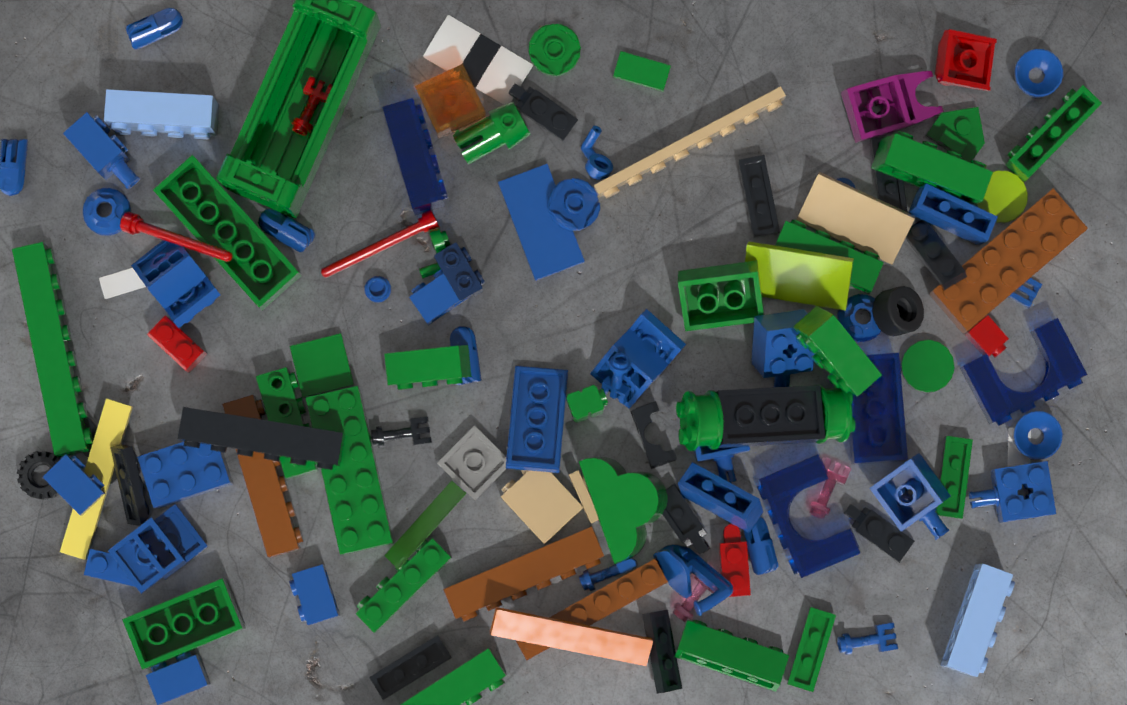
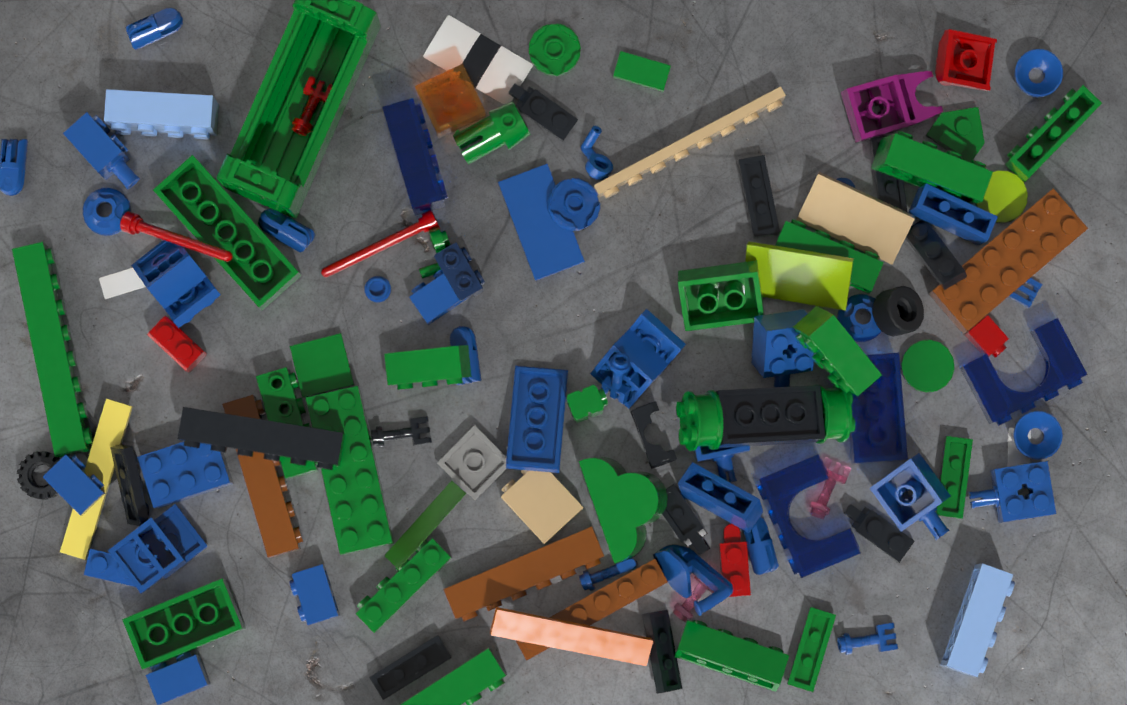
(582, 491): tan plate -> none

